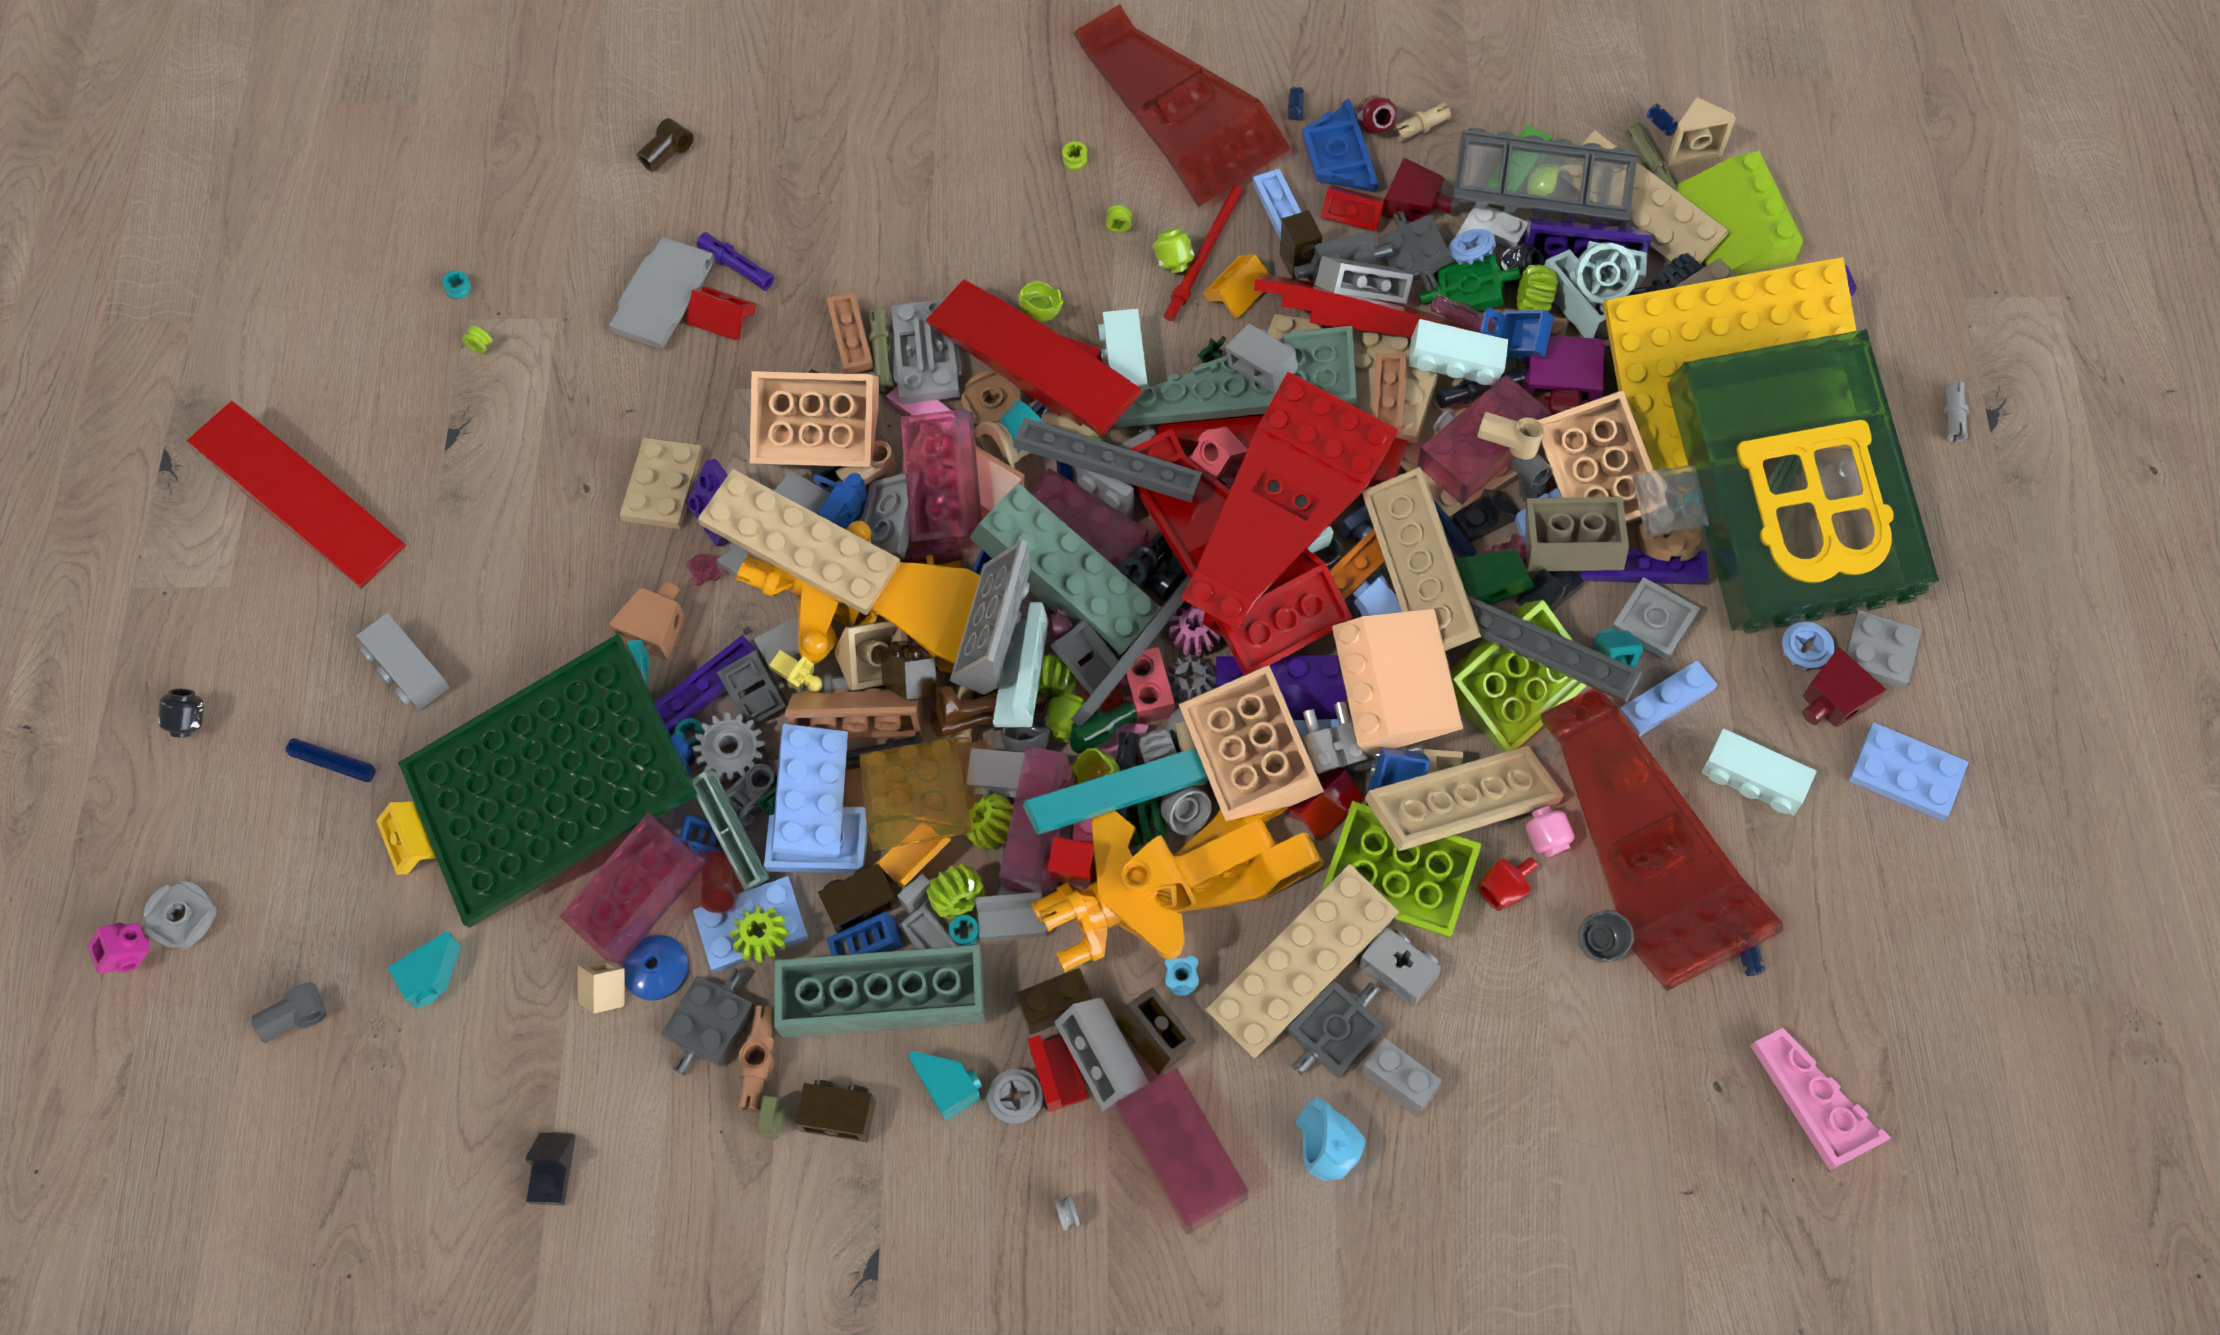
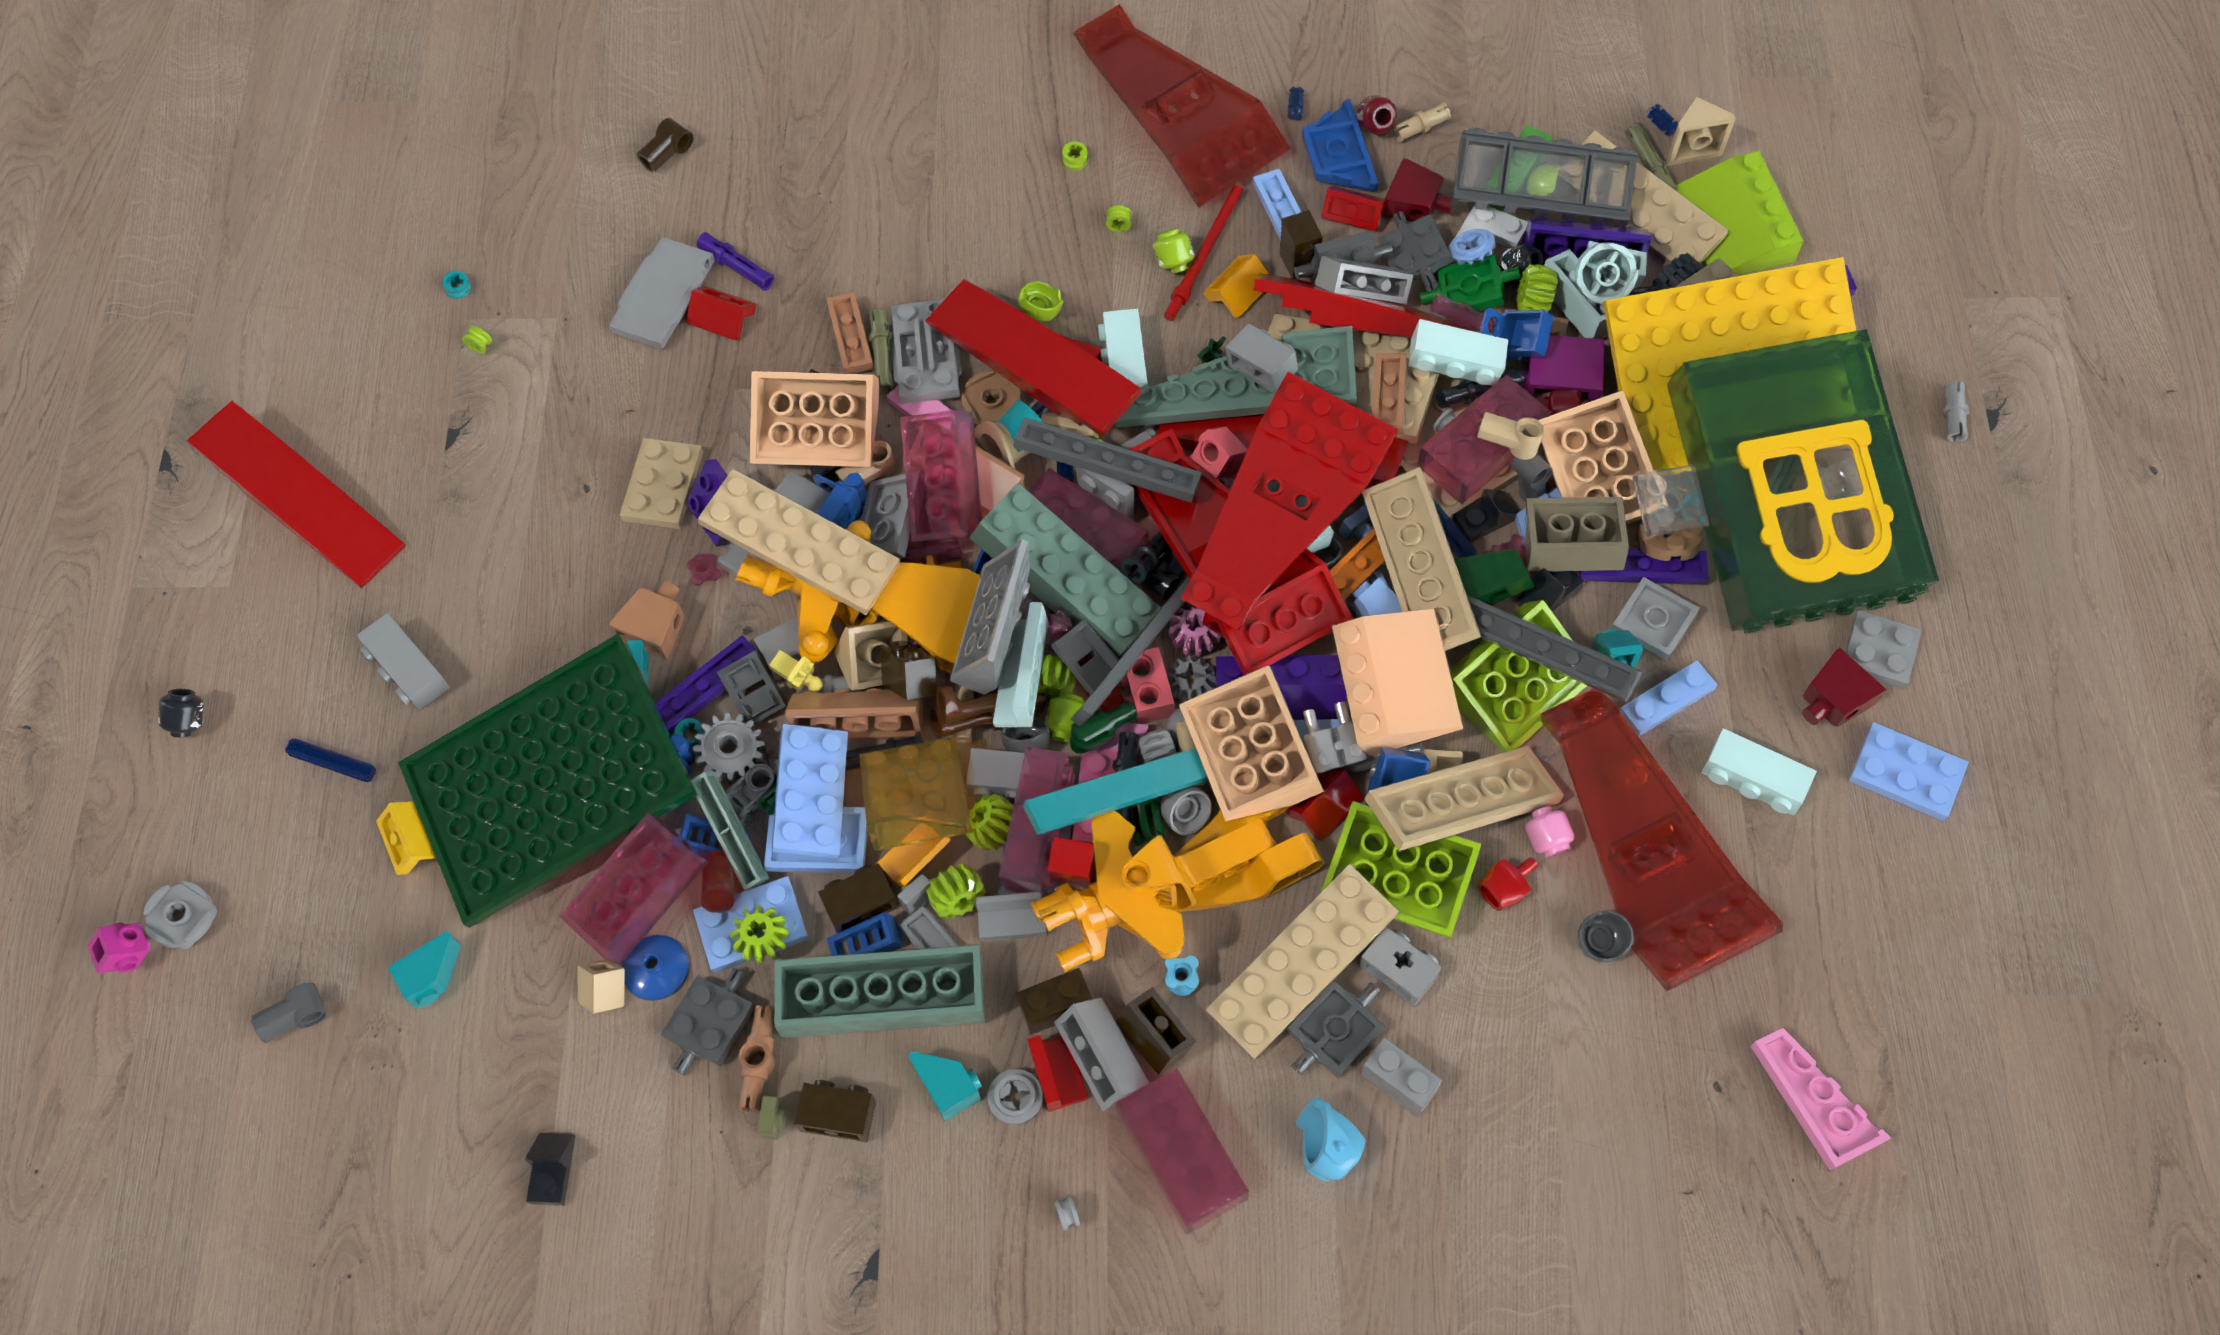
(955, 927): teal bush -> none
(1094, 764): lime hair -> none
(1752, 960): dark blue piece -> none
(1803, 632): light blue gear -> none

